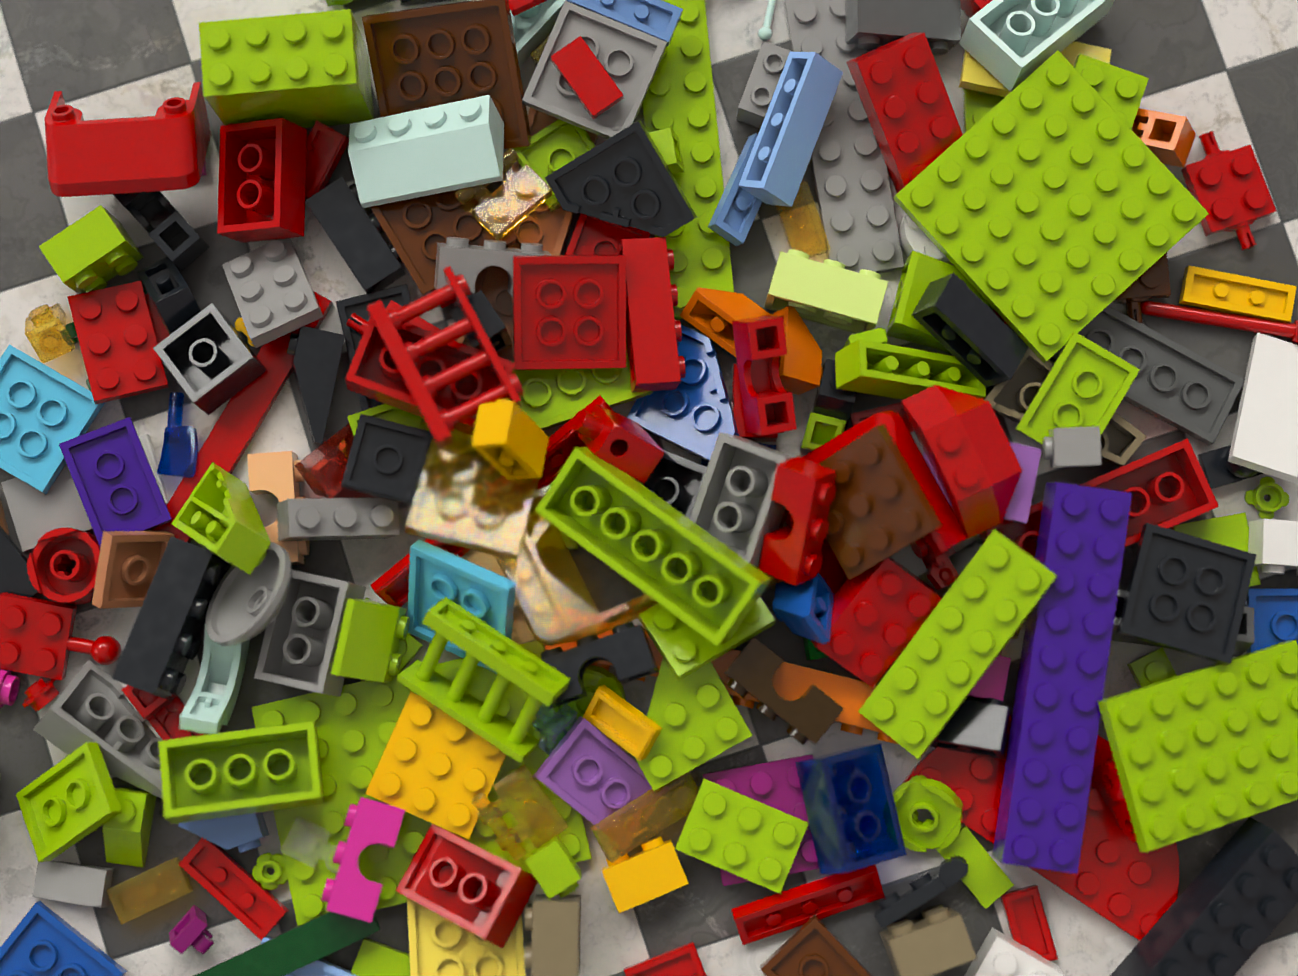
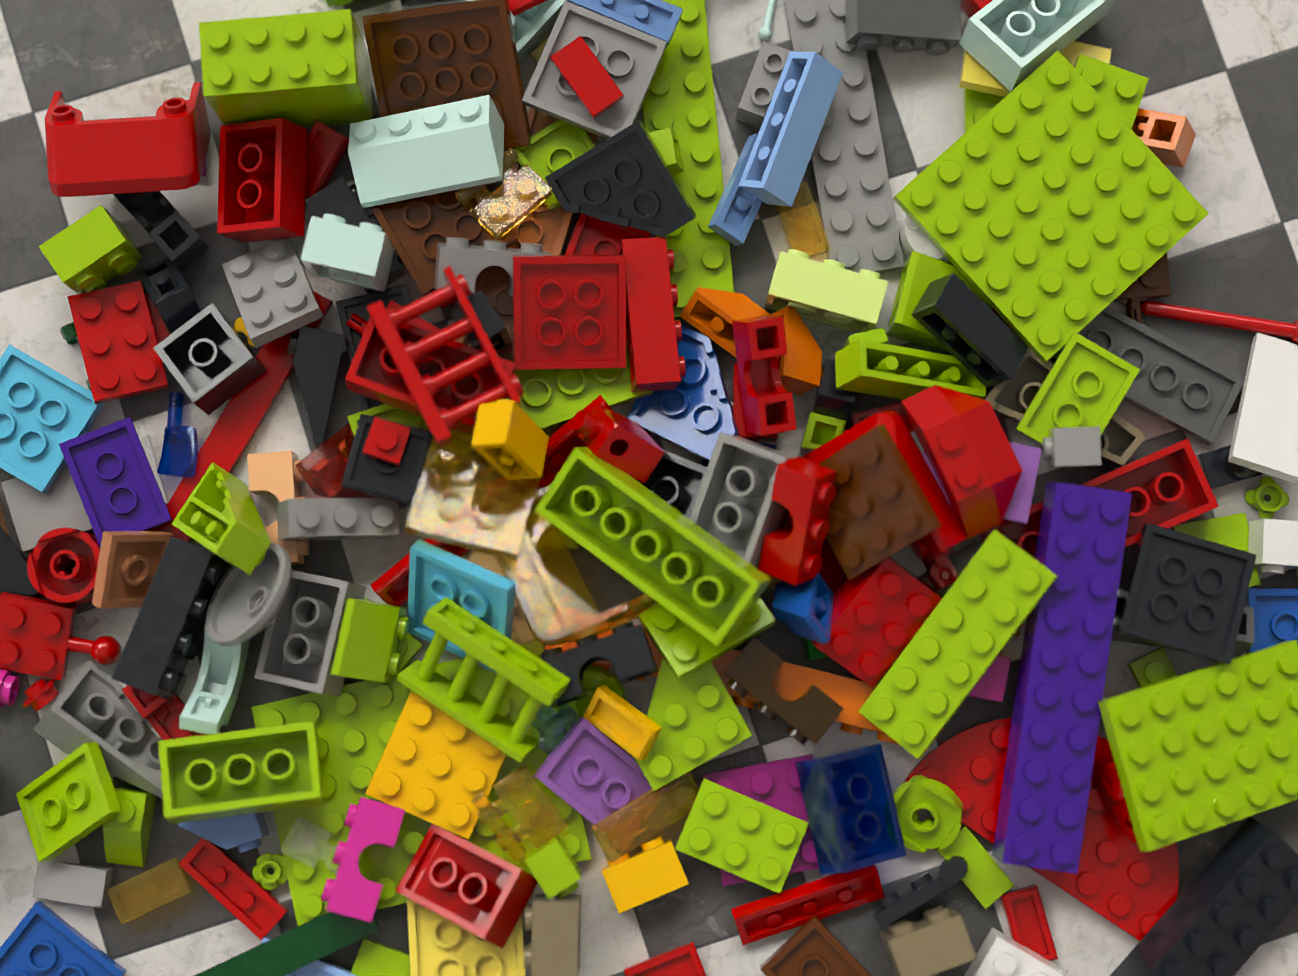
(48, 332): clear yellow bracket -> none
(191, 931): magenta tile -> none
(348, 252): none -> light aqua brick
(387, 441): none -> red plate
(905, 105): red brick -> none
(978, 729): black brick -> none
(1229, 189): red plate -> none
(1237, 294): yellow plate -> none

